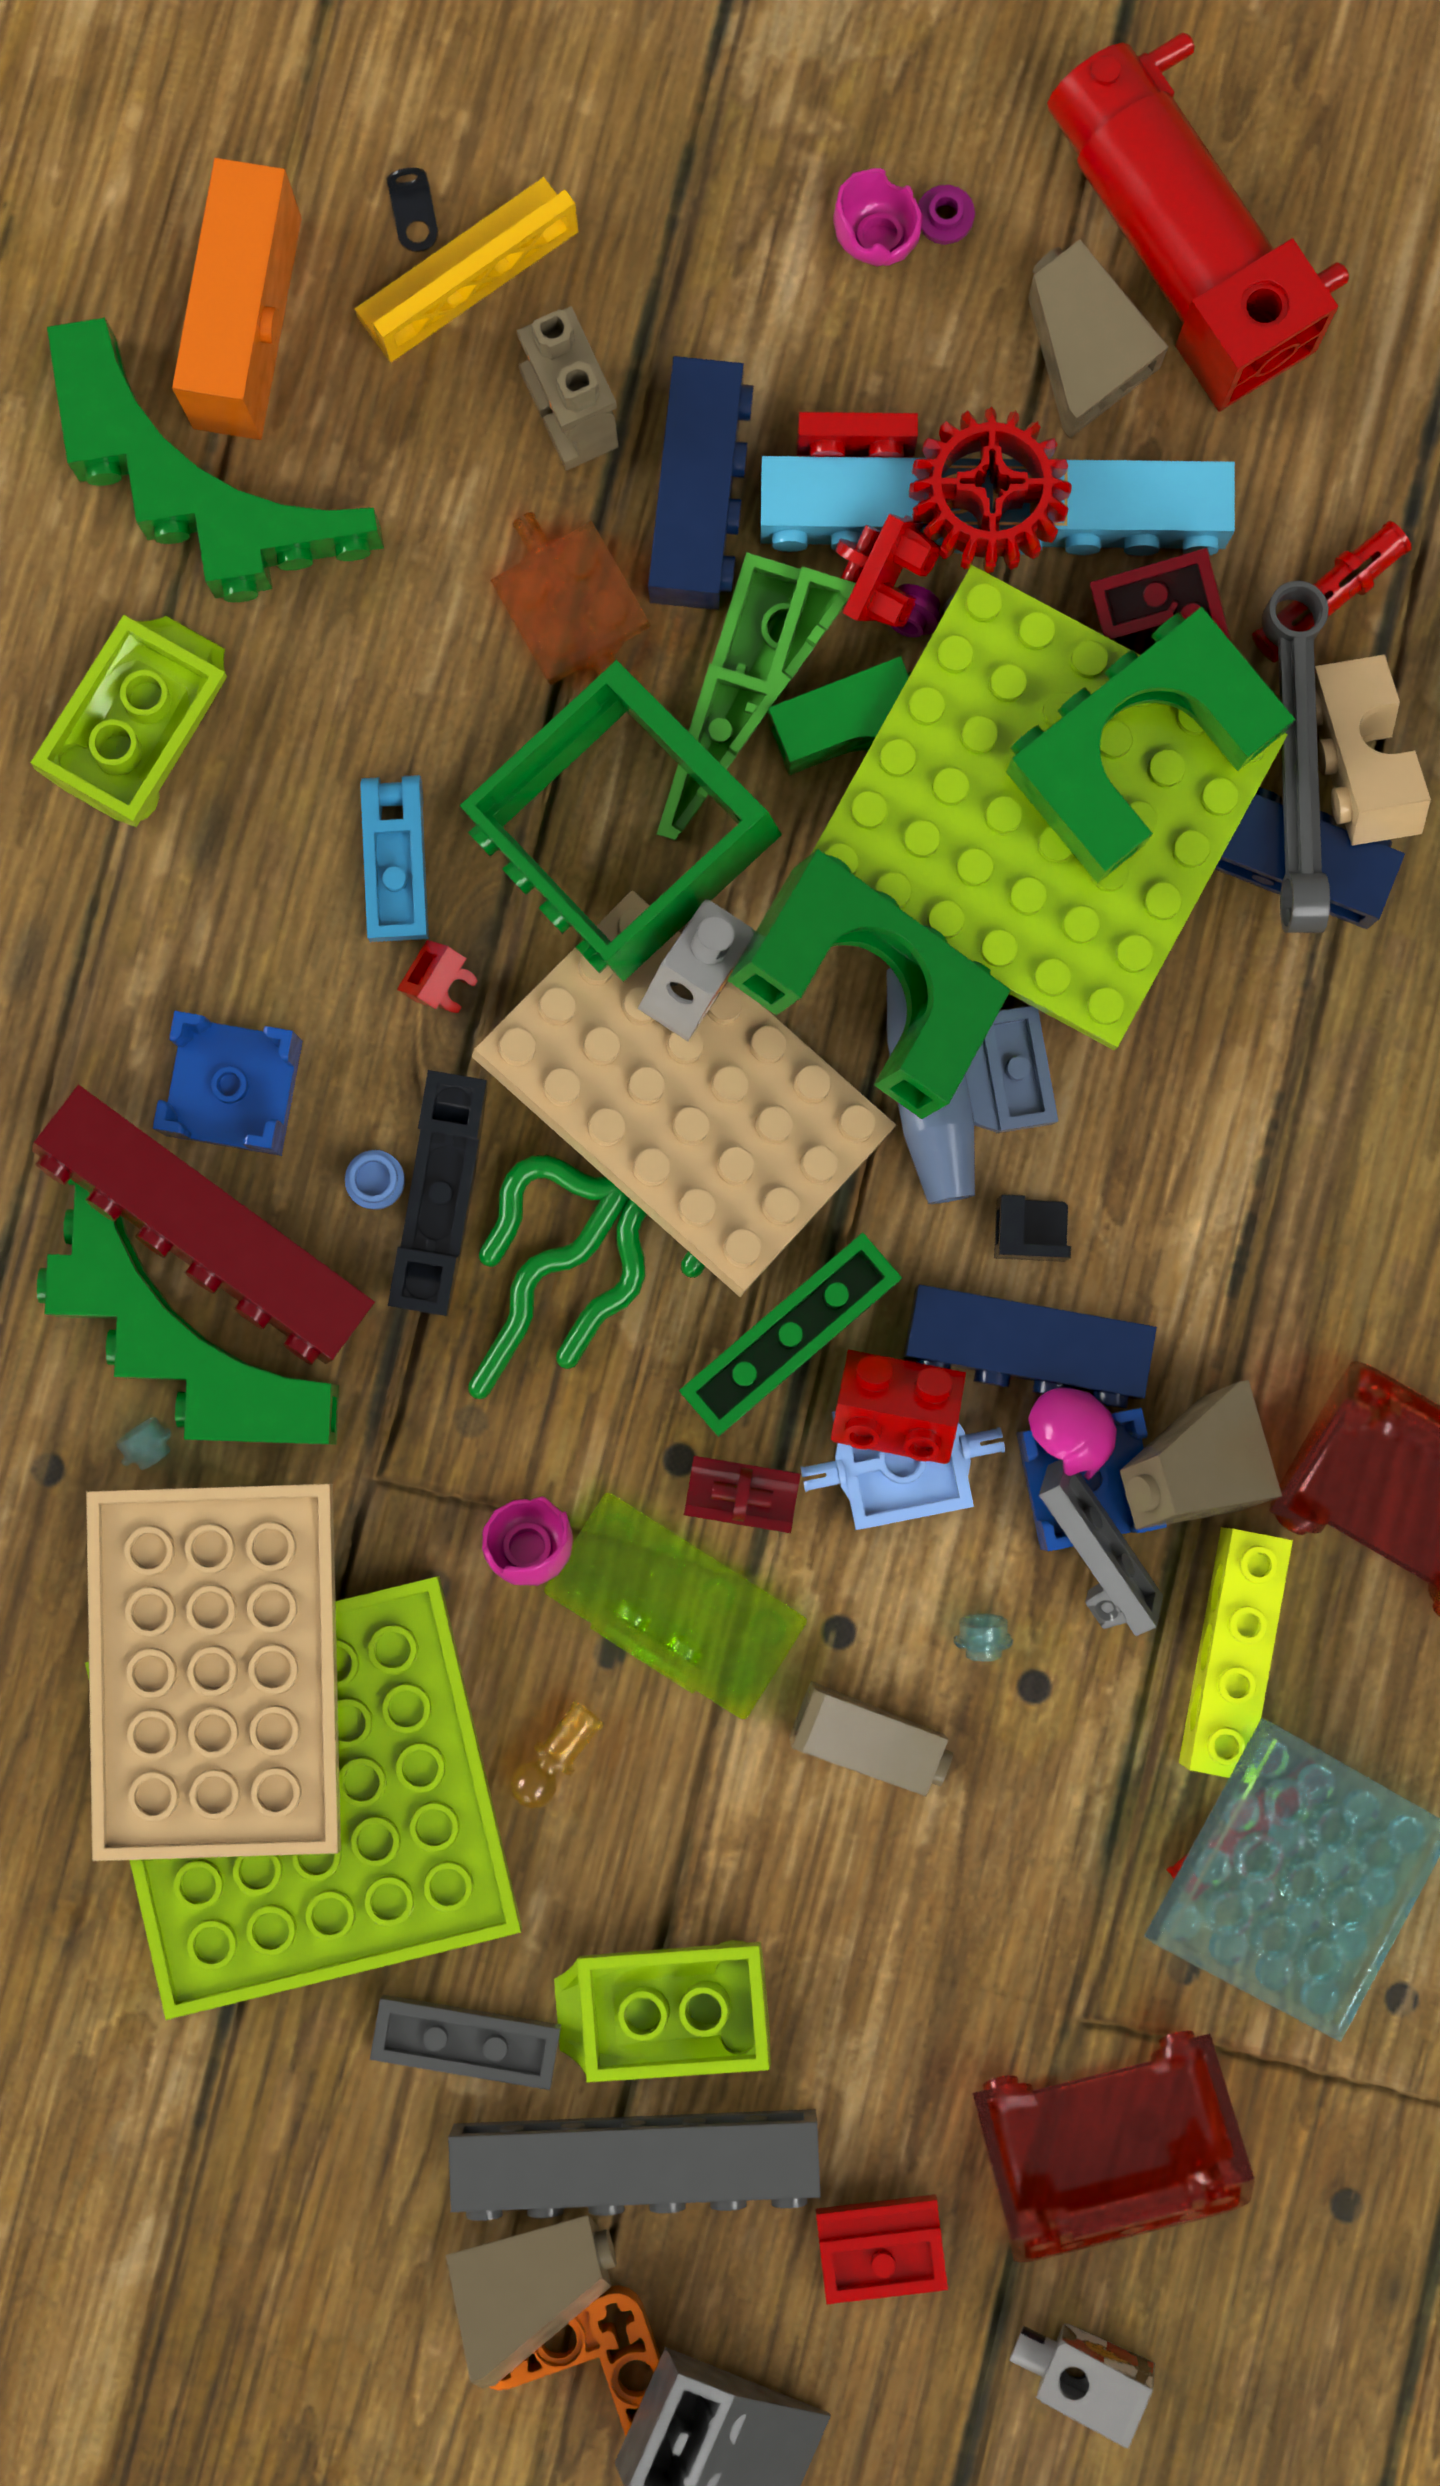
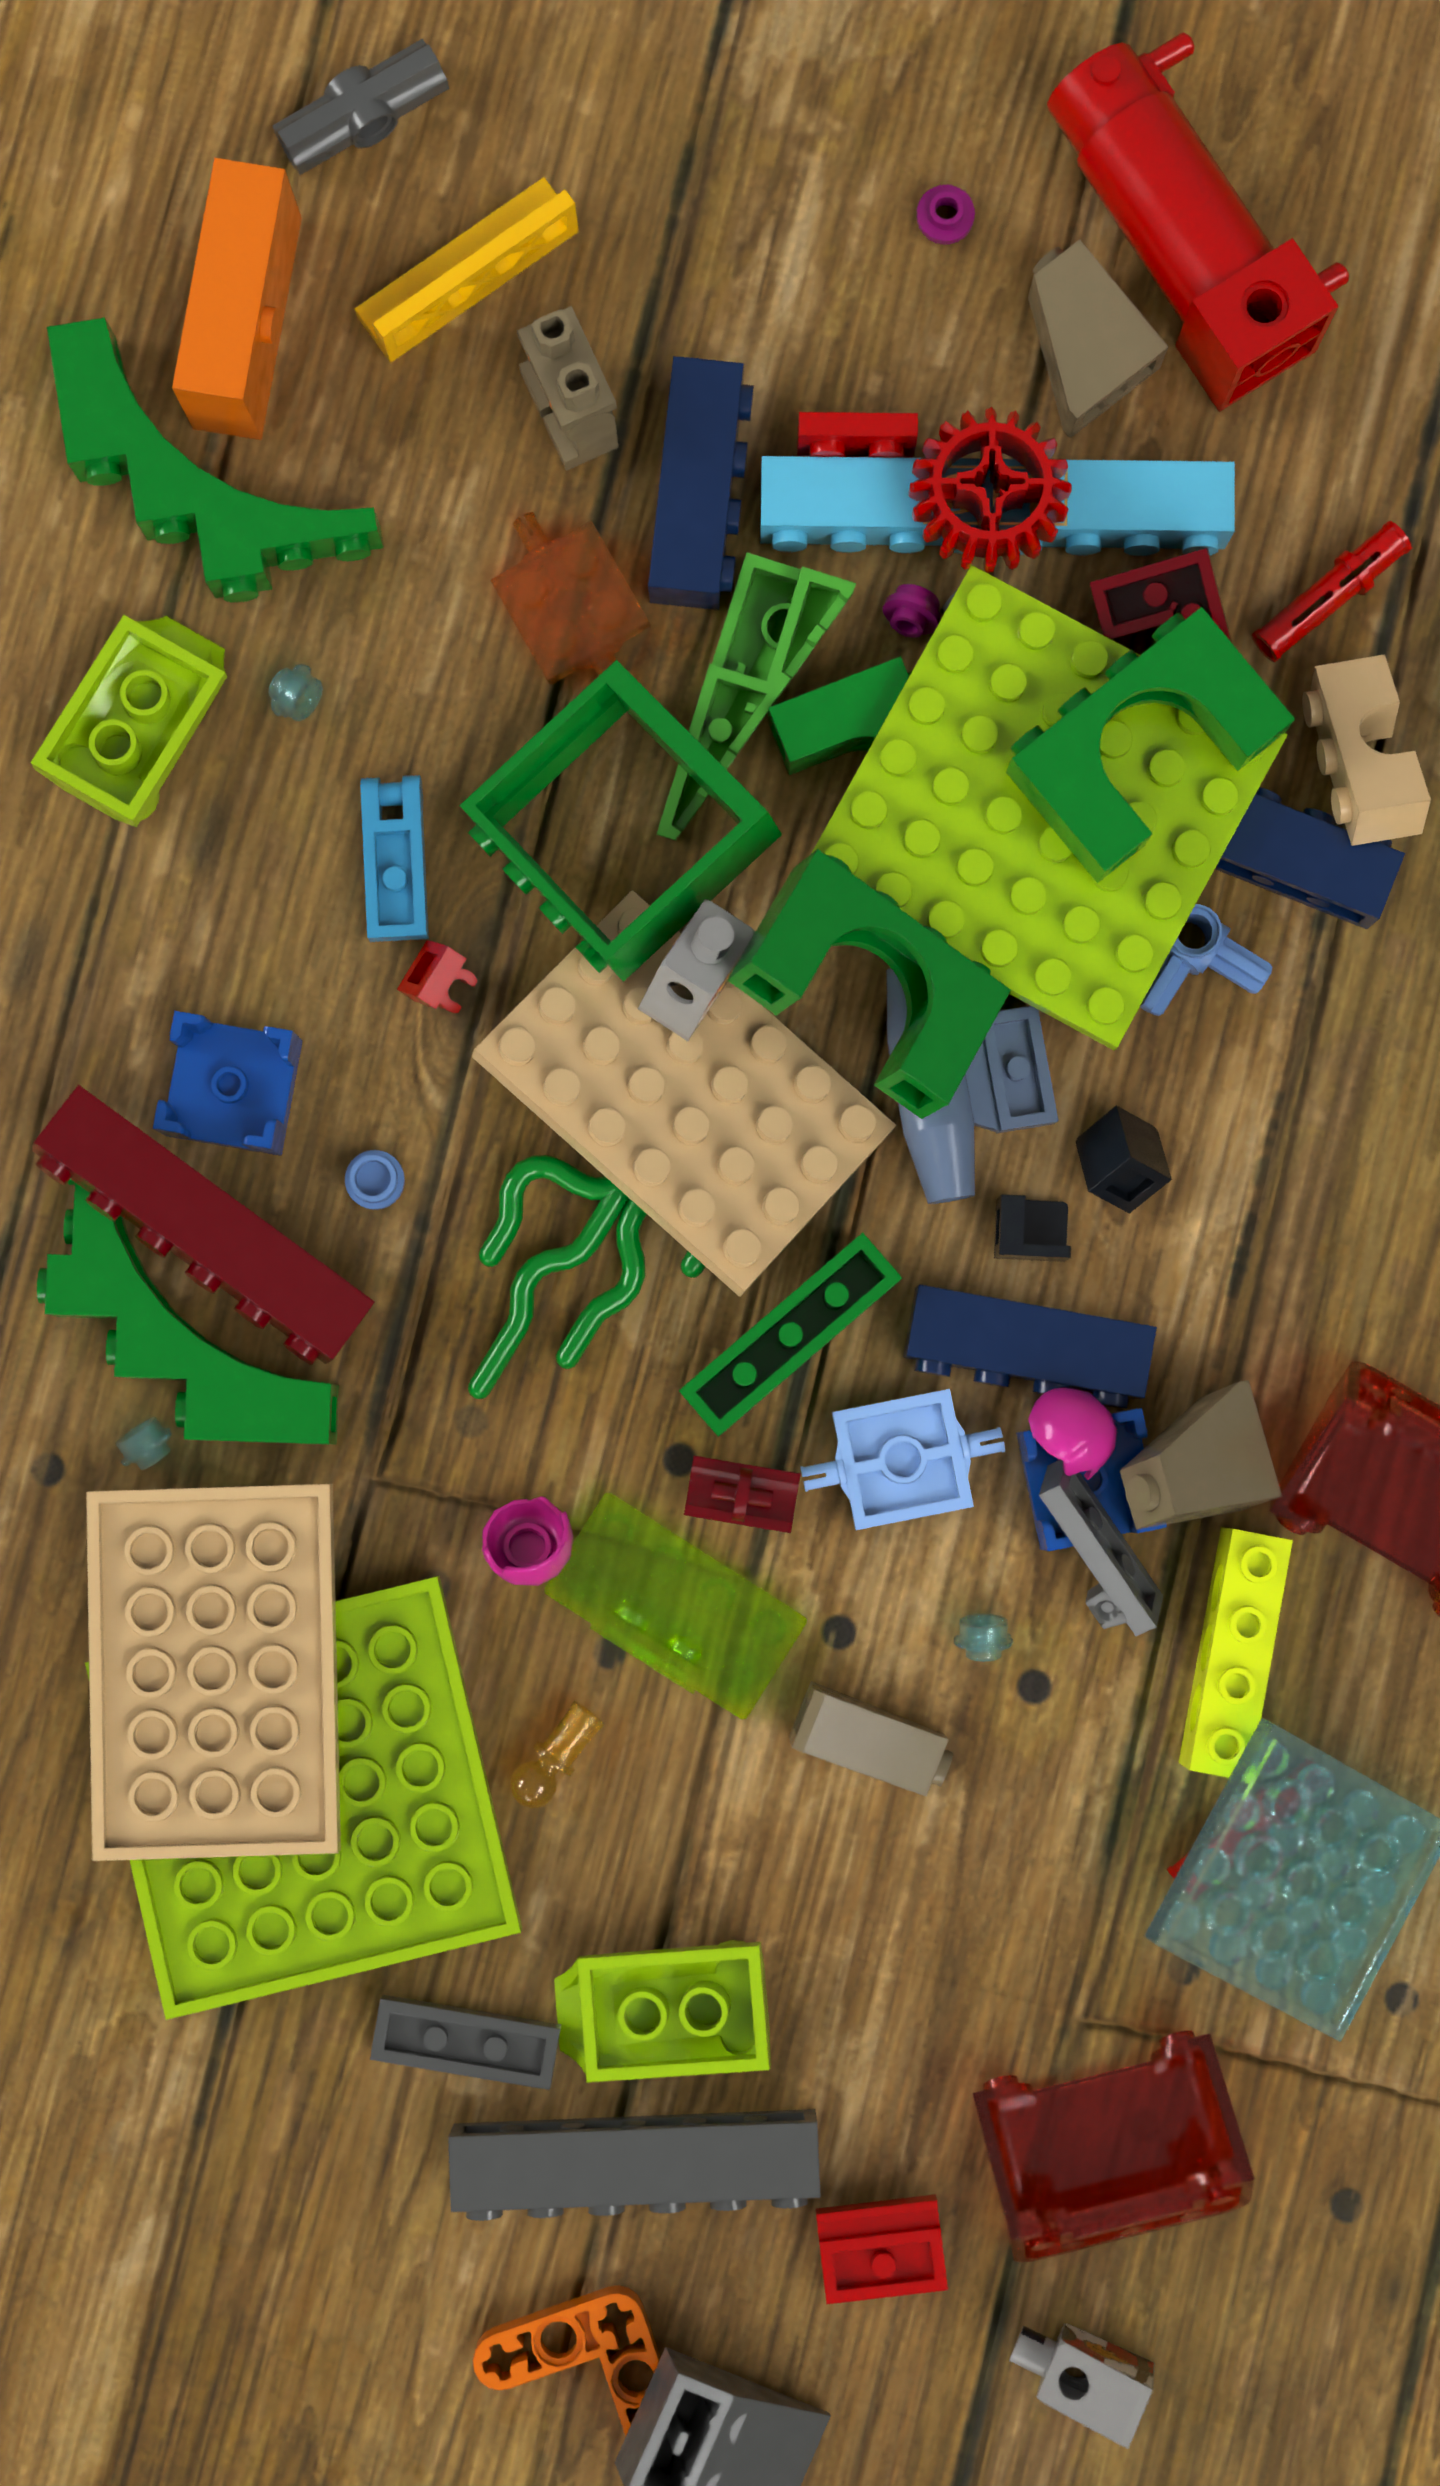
(295, 692): none -> clear light blue plate
(361, 106): none -> dark grey piece
(410, 204): black piece -> none
(439, 1193): black slope -> none
(525, 2291): dark tan slope -> none
(876, 218): dark pink hair -> none
(876, 565): red hips -> none
(898, 1407): red bracket -> none
(1123, 1159): none -> black panel
(1217, 953): none -> medium blue axle
(1304, 886): dark grey piece -> none

